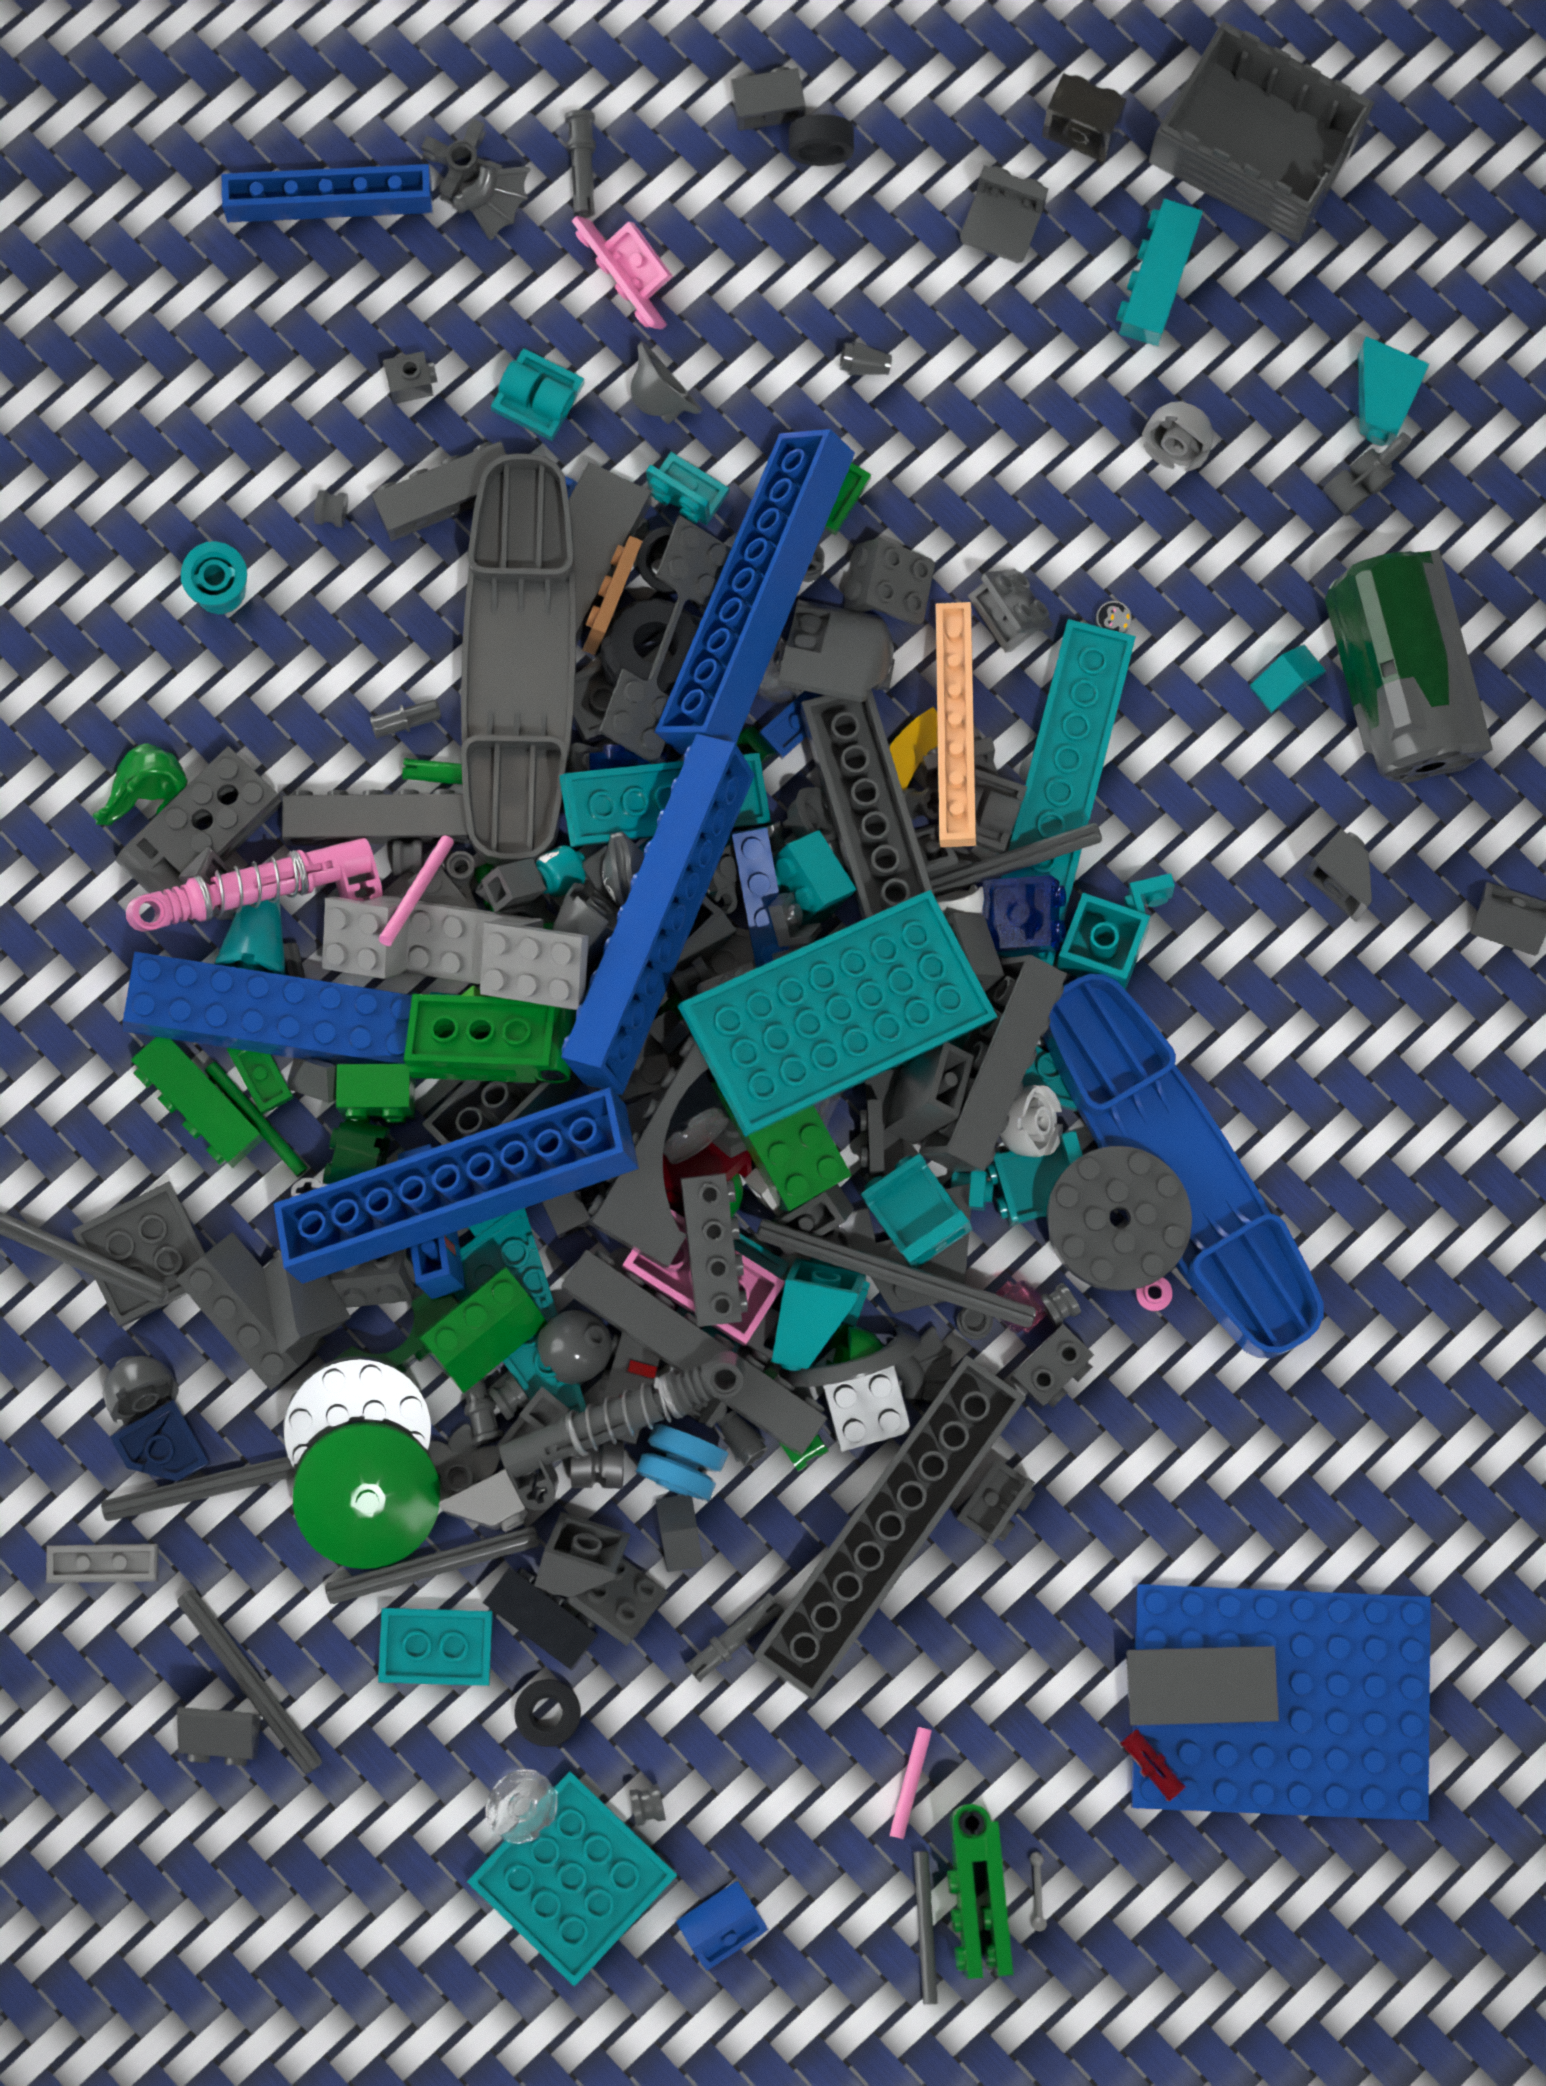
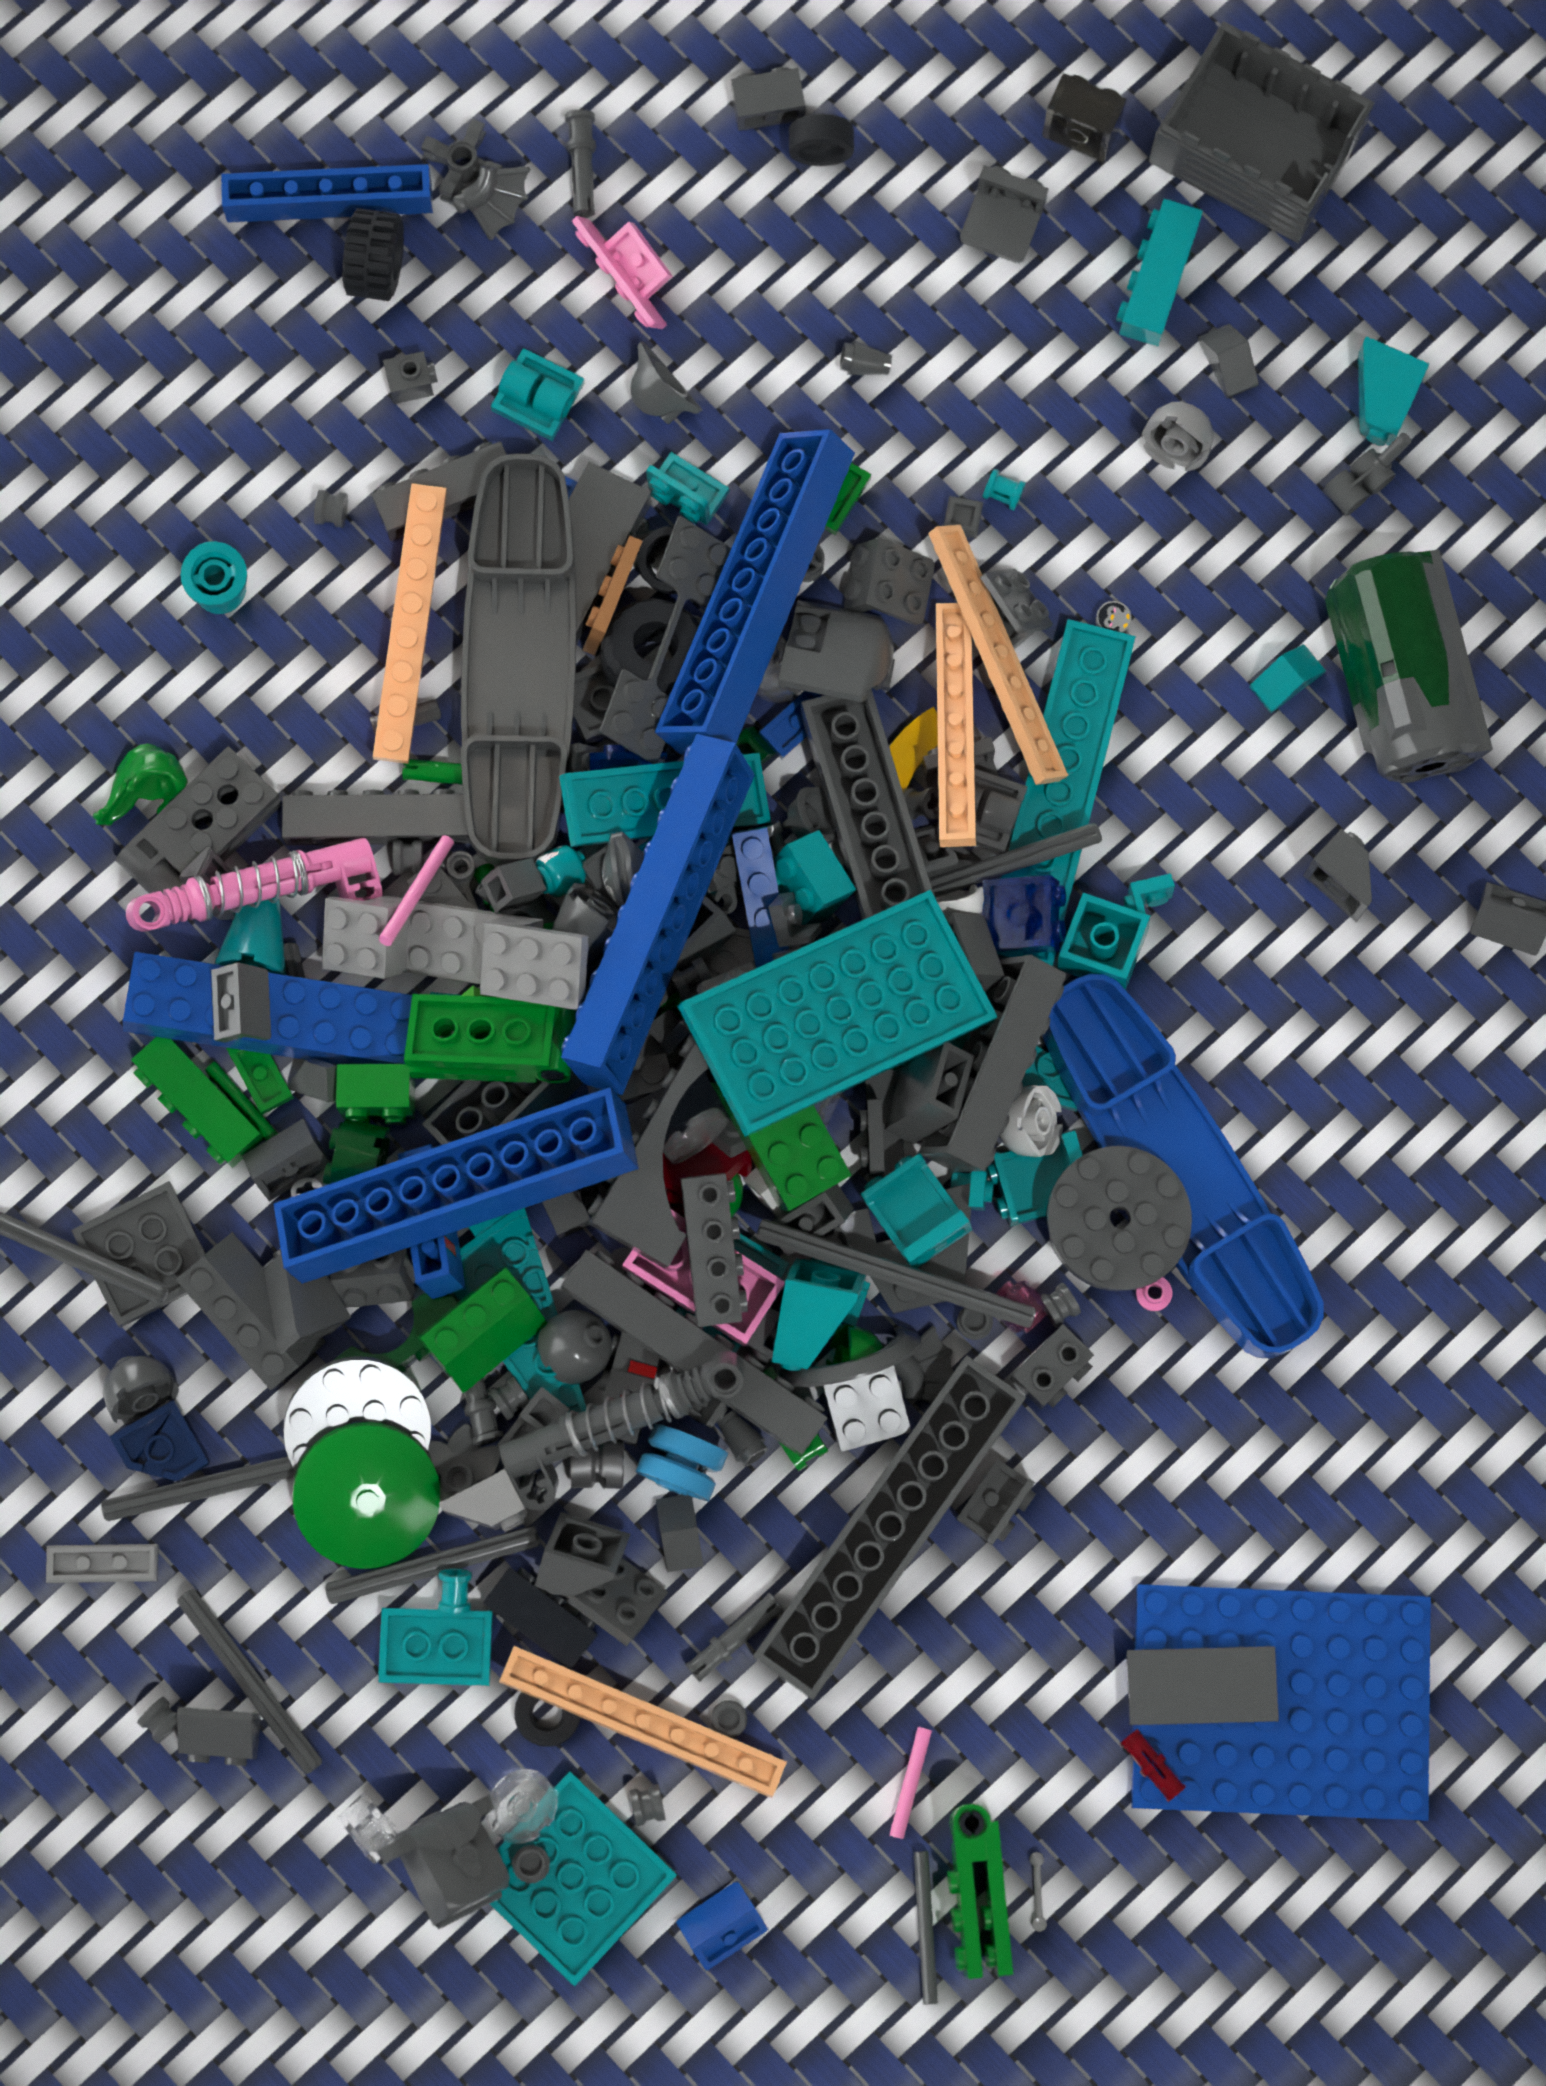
(159, 1720): none -> dark grey wheel
(240, 1002): none -> dark grey panel
(285, 1159): none -> dark grey hinge
(368, 1826): none -> clear slope
(373, 254): none -> black tyre
(409, 623): none -> light nougat plate
(451, 1861): none -> dark grey piece
(455, 1590): none -> teal bush
(531, 1864): none -> dark grey plate
(642, 1722): none -> light nougat plate
(729, 1718): none -> dark grey tile
(964, 512): none -> dark grey tile
(998, 654): none -> light nougat plate
(1004, 489): none -> teal bush
(1230, 359): none -> dark grey slope

